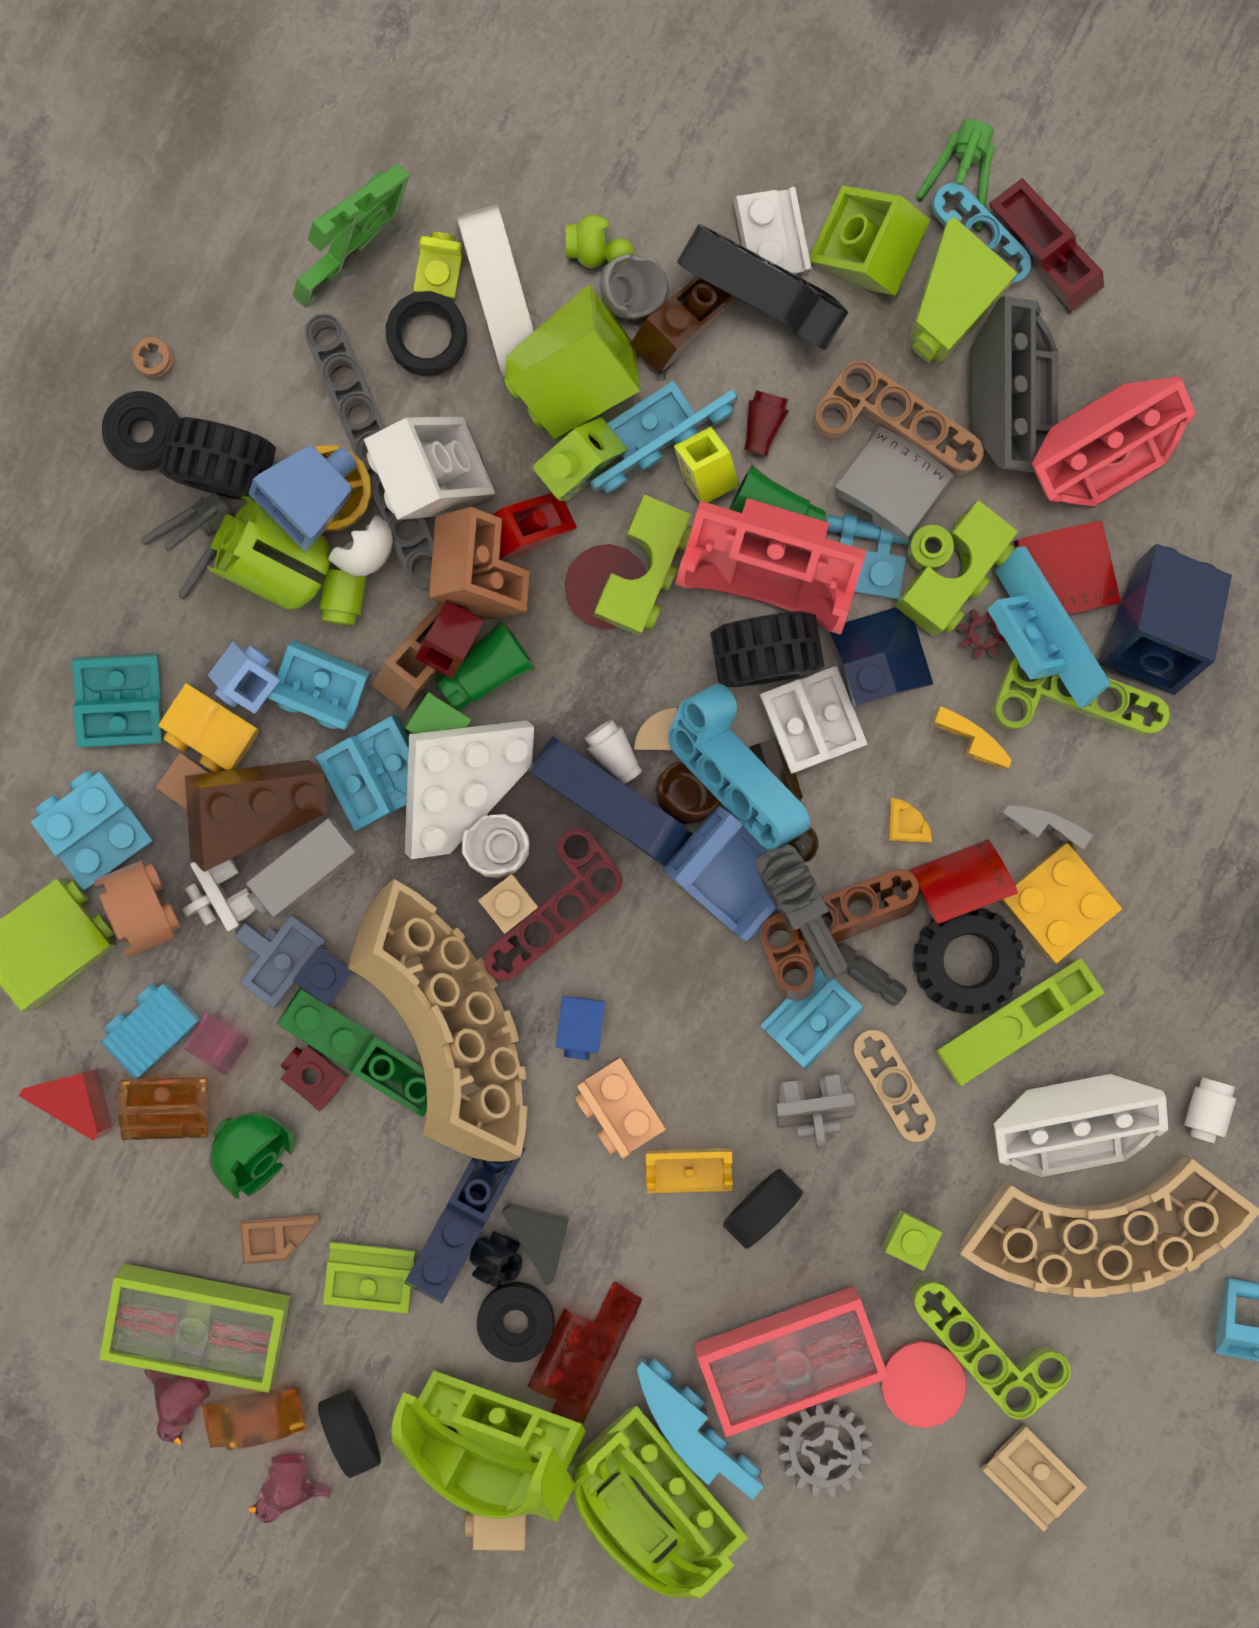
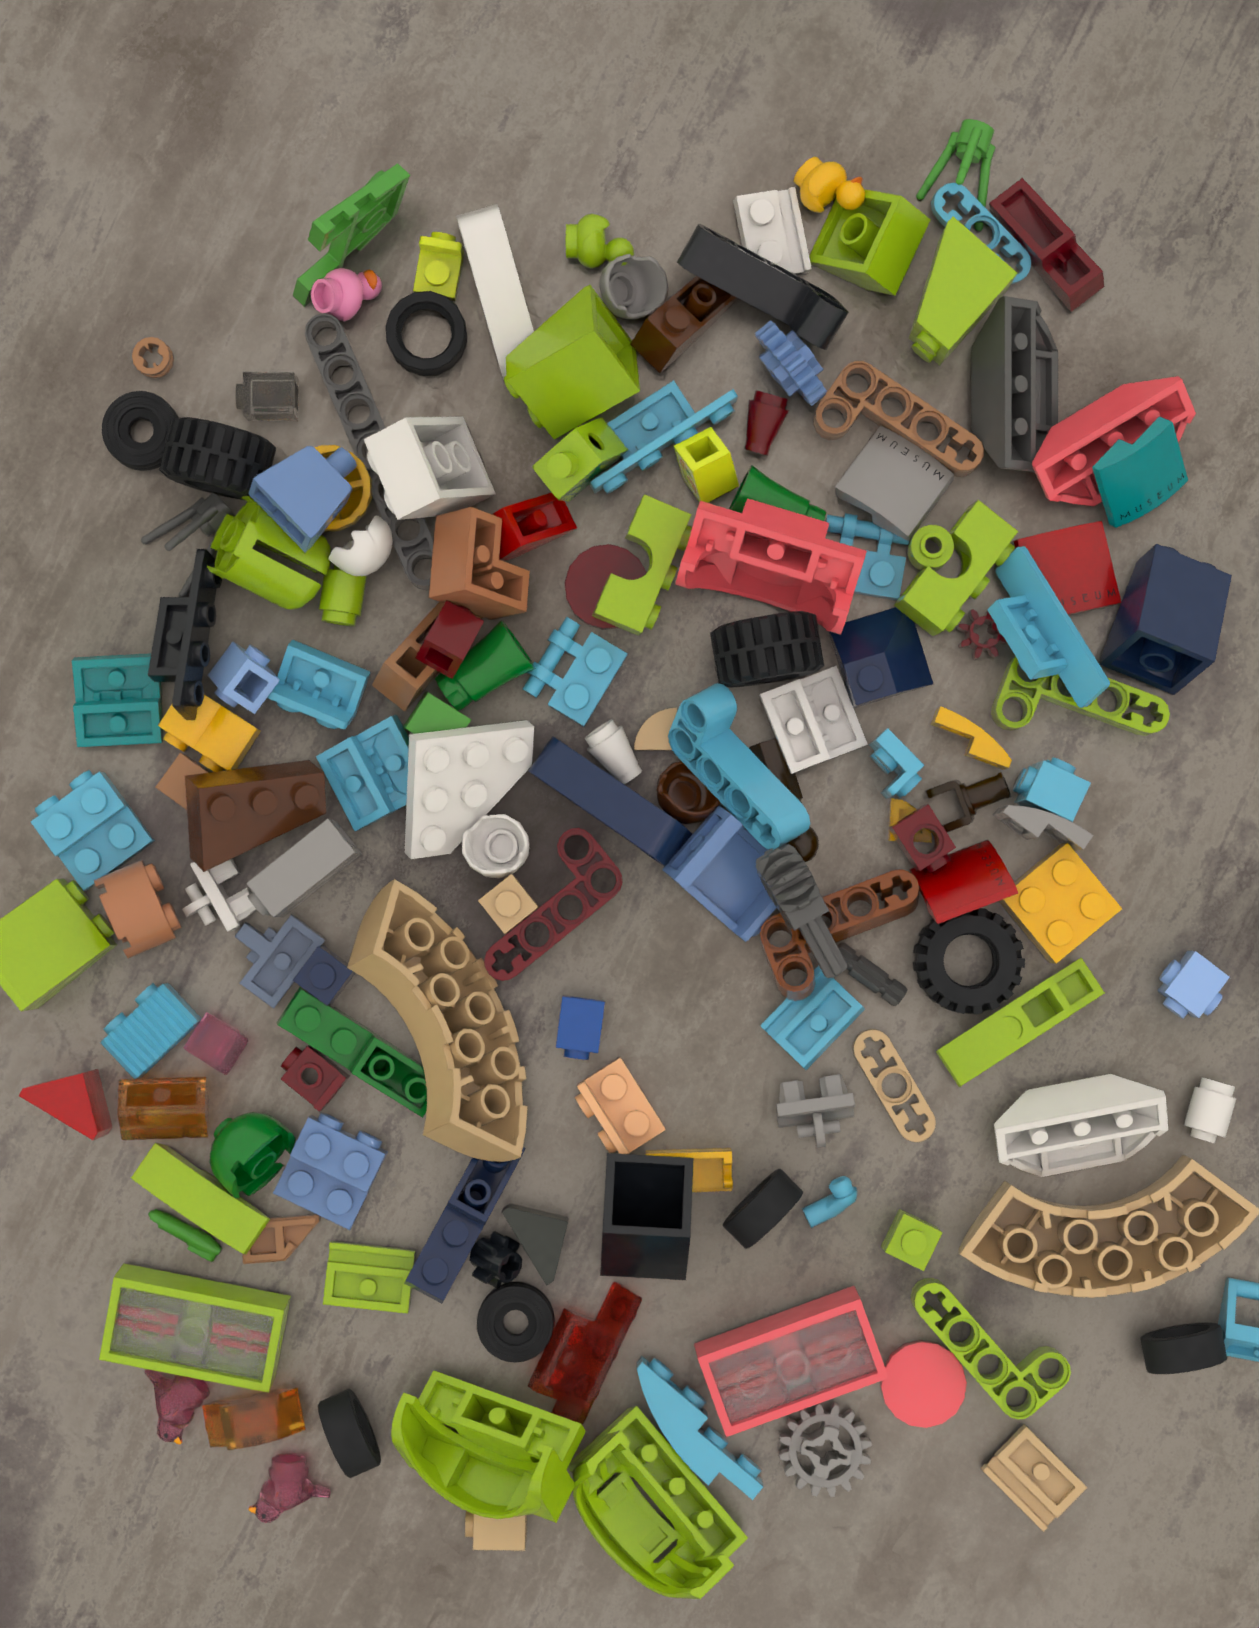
(182, 637): none -> black bracket
(196, 1239): none -> bright green piece
(200, 1198): none -> lime slope
(269, 396): none -> clear smoke brick
(331, 1170): none -> medium blue plate
(343, 292): none -> bright pink animal
(585, 680): none -> medium azure plate
(647, 1216): none -> black slope
(791, 363): none -> medium blue gear
(824, 182): none -> yellow animal
(830, 1206): none -> medium azure arm
(894, 756): none -> medium azure bracket
(907, 828): none -> dark red brick
(973, 797): none -> dark brown piece
(1051, 788): none -> medium azure brick
(1140, 474): none -> teal slope
(1183, 1348): none -> black tyre
(1192, 985): none -> light blue brick

